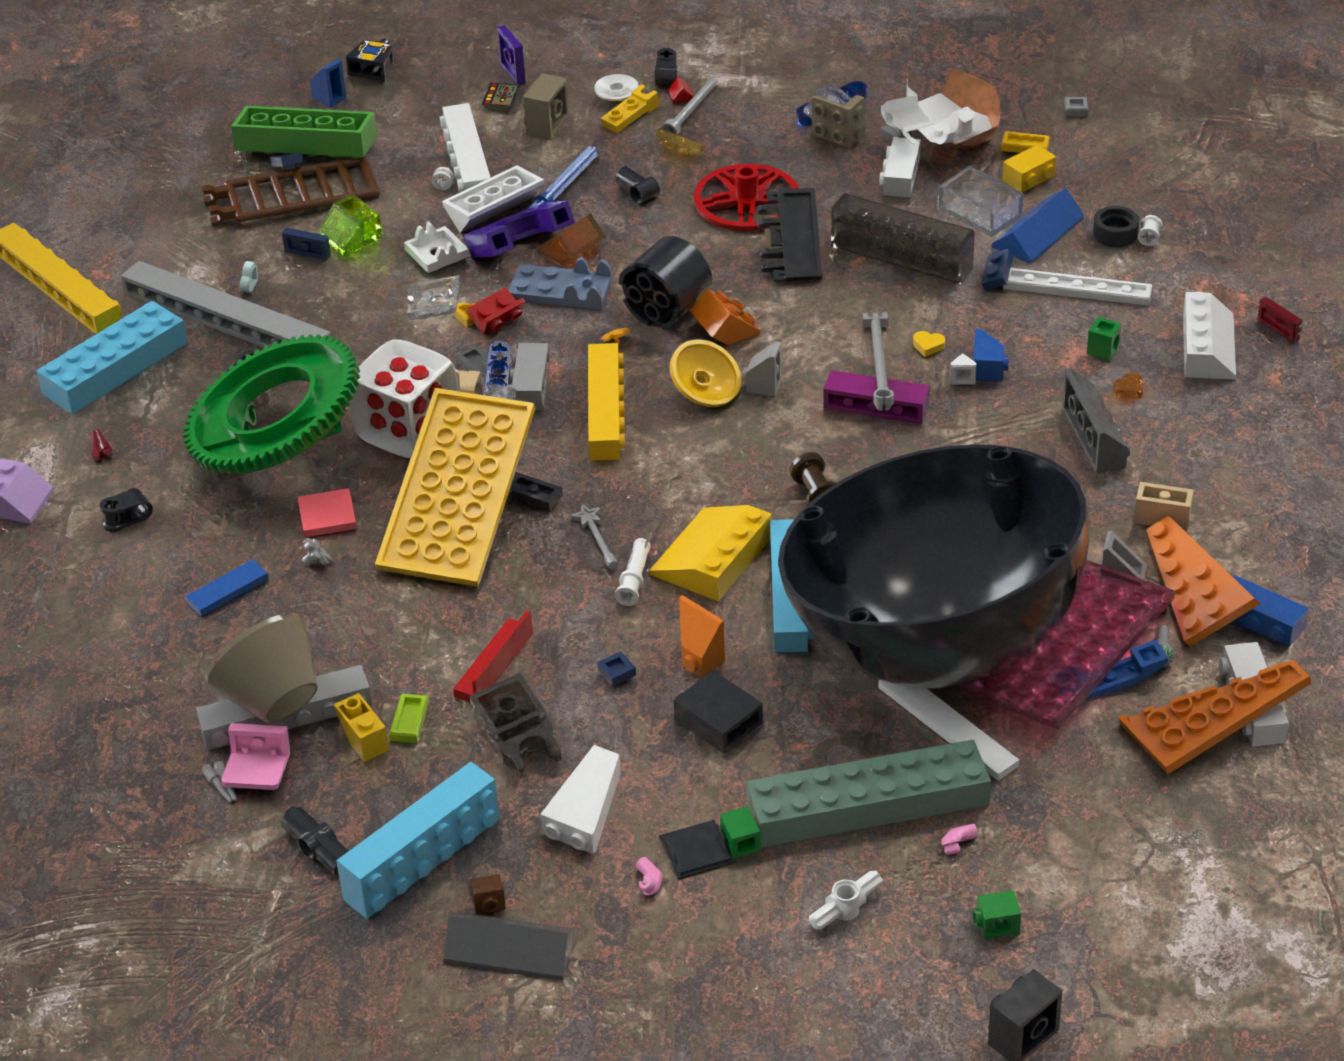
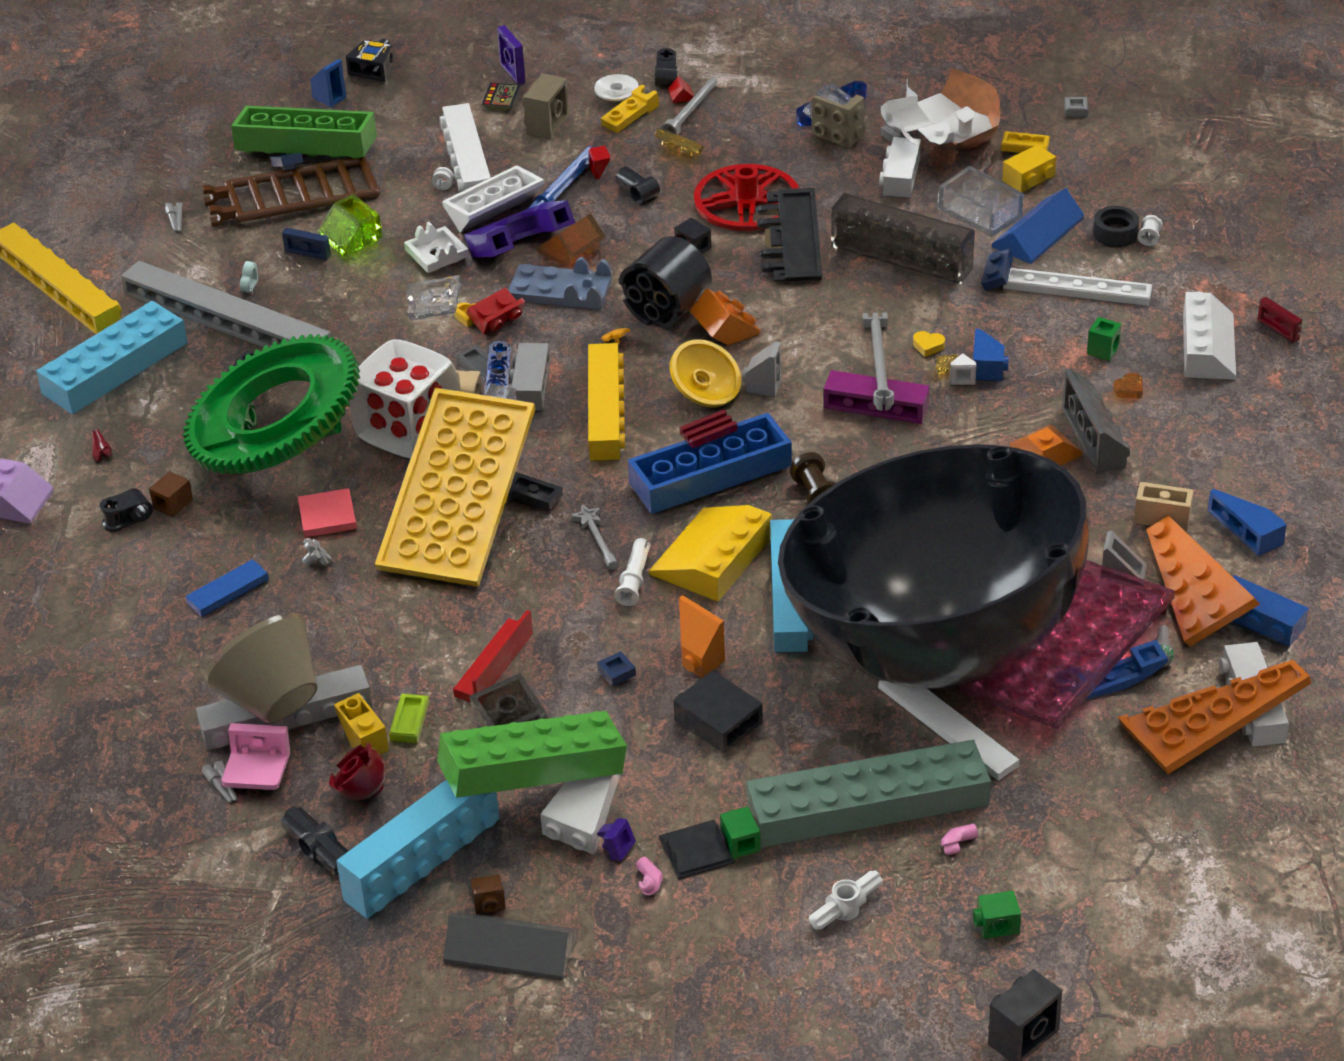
(171, 494): none -> reddish brown brick
(174, 214): none -> light grey piece
(360, 774): none -> dark red cylinder
(531, 753): none -> bright green brick
(598, 160): none -> red slope
(617, 838): none -> dark purple tile
(687, 473): none -> blue brick
(694, 233): none -> black brick
(708, 428): none -> dark red tile
(944, 362): none -> clear yellow arm
(1049, 444): none -> orange slope
(1248, 521): none -> blue slope

